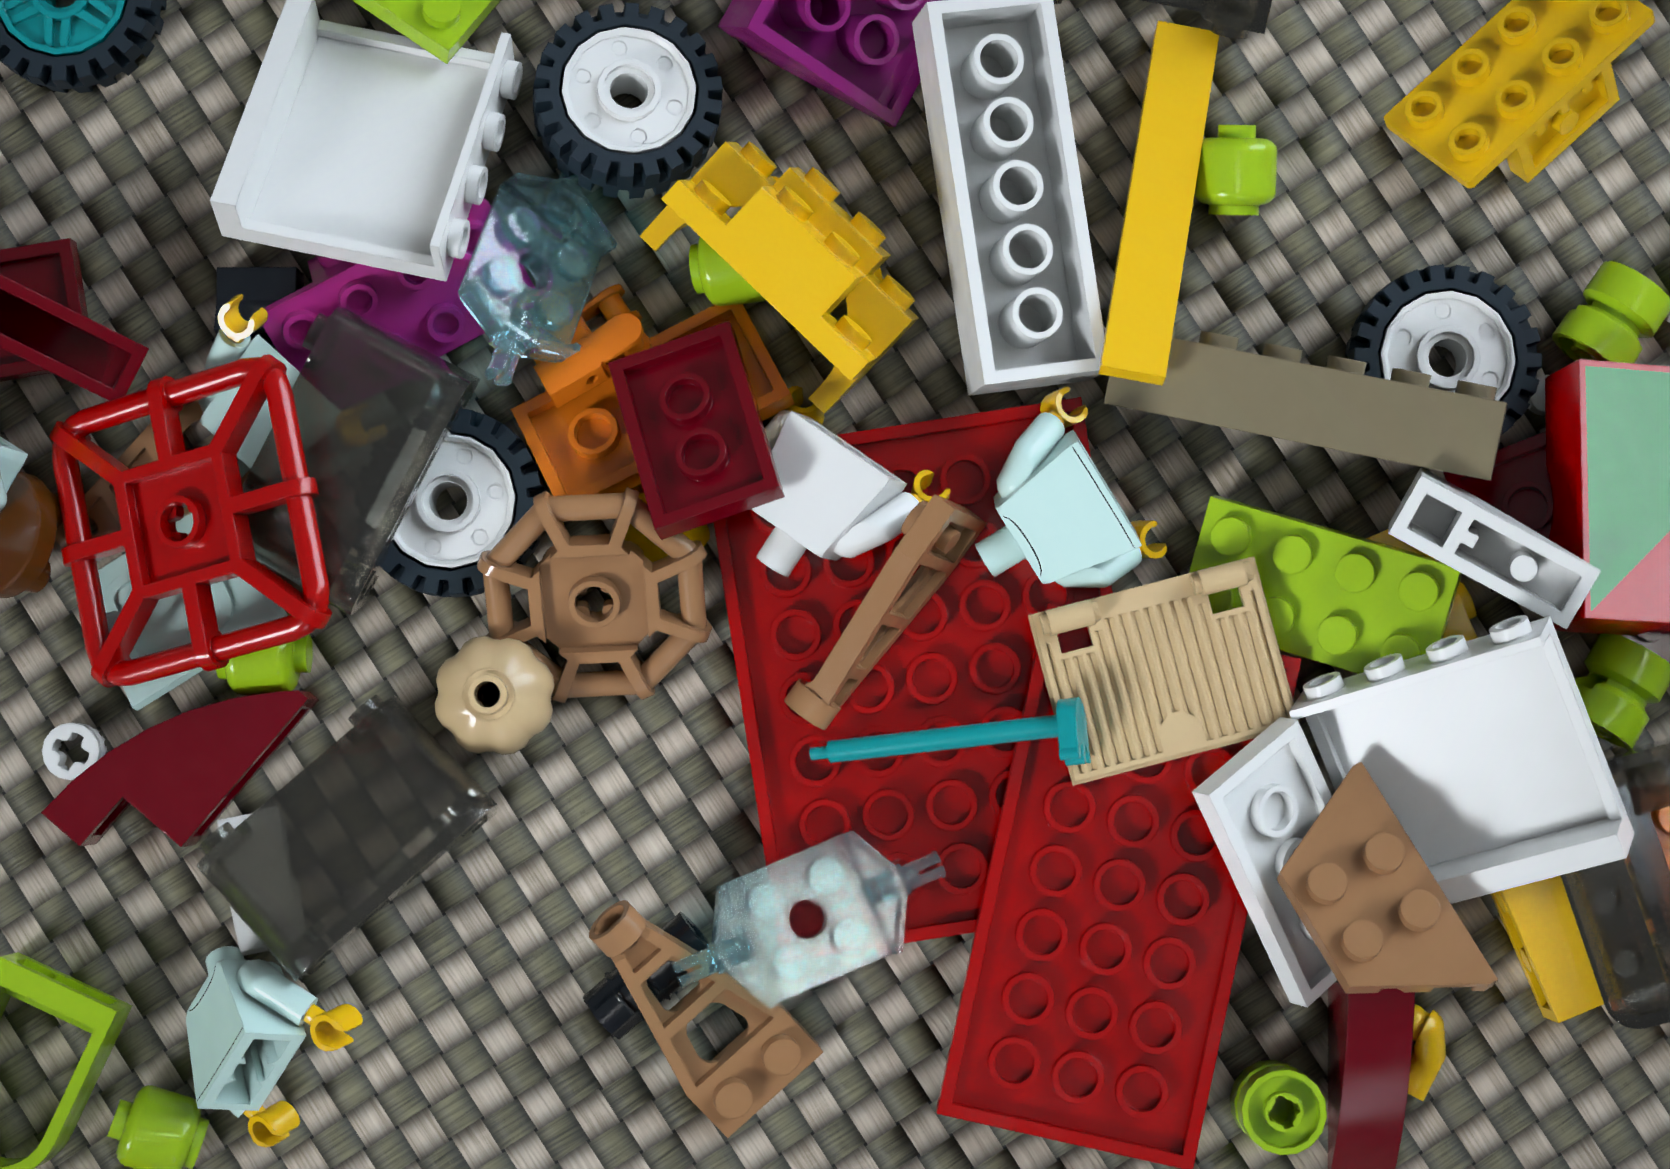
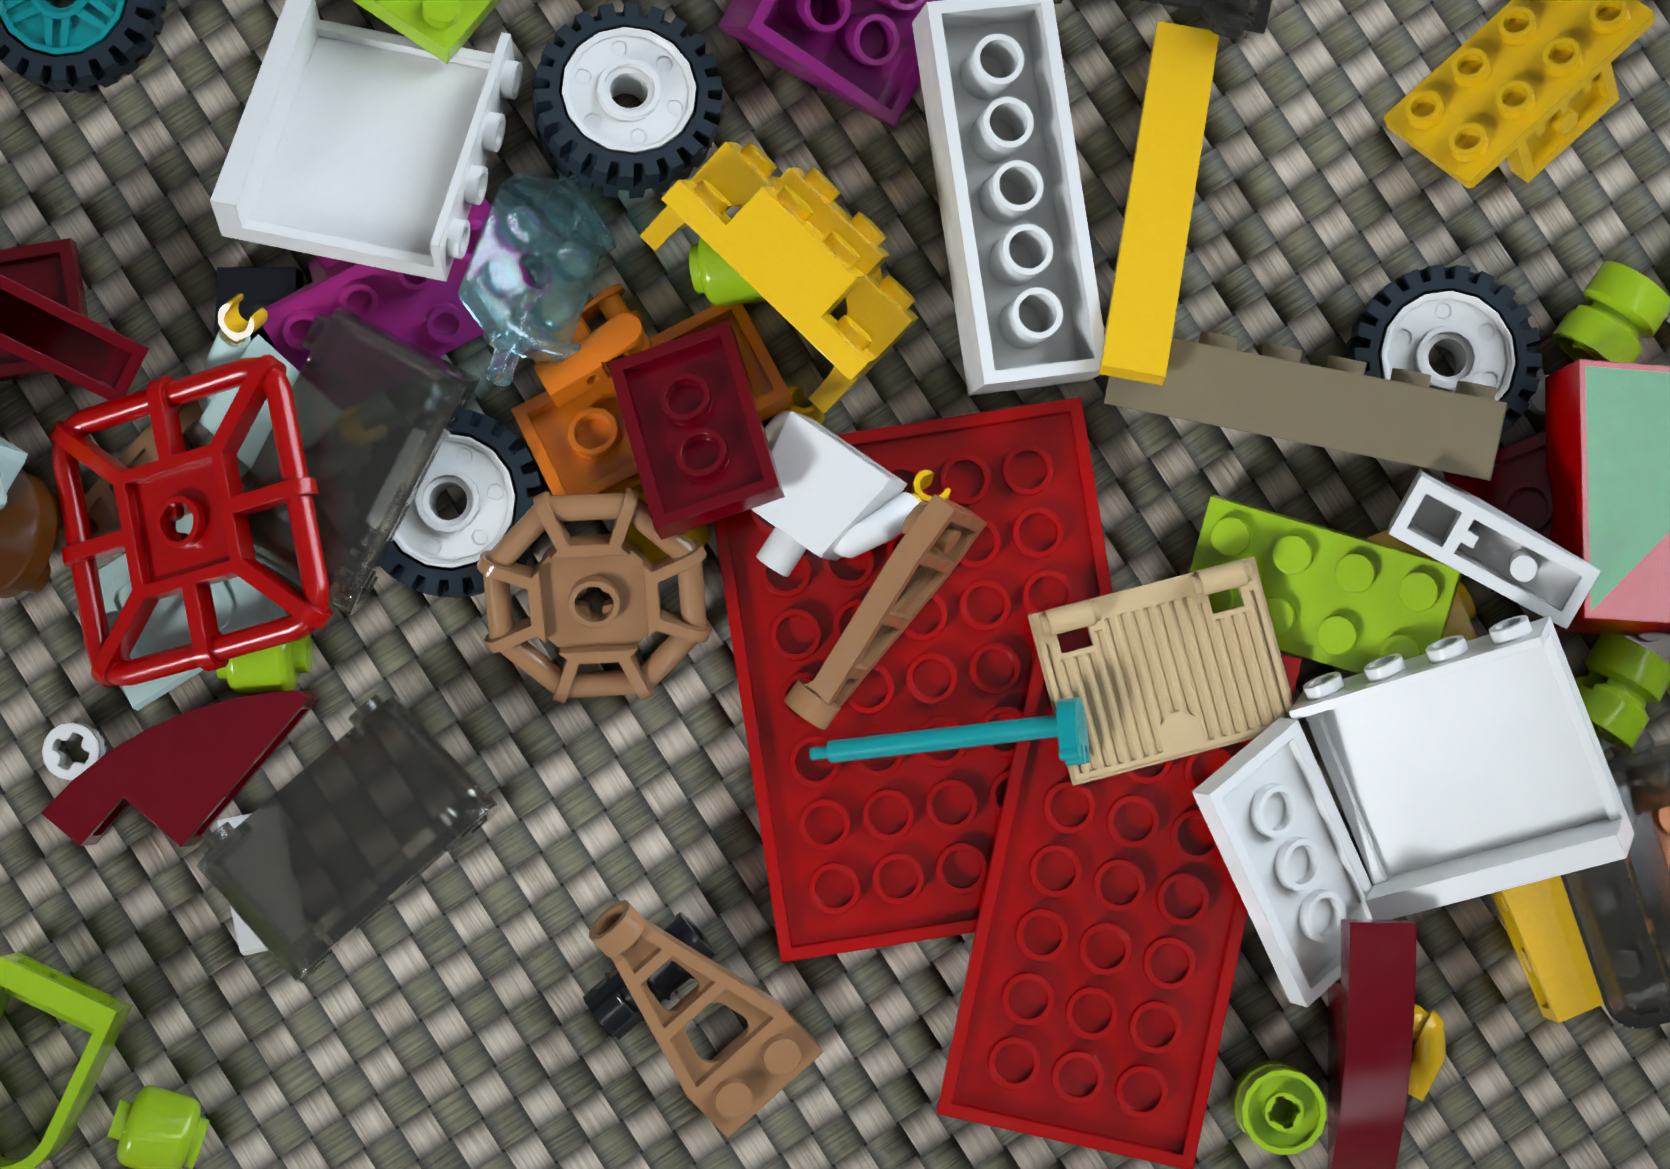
(247, 1032): light aqua torso -> none
(523, 701): tan plant -> none
(861, 908): clear light blue plate -> none
(1062, 509): light aqua torso -> none
(1236, 171): lime head -> none
(1376, 901): medium nougat wing -> none

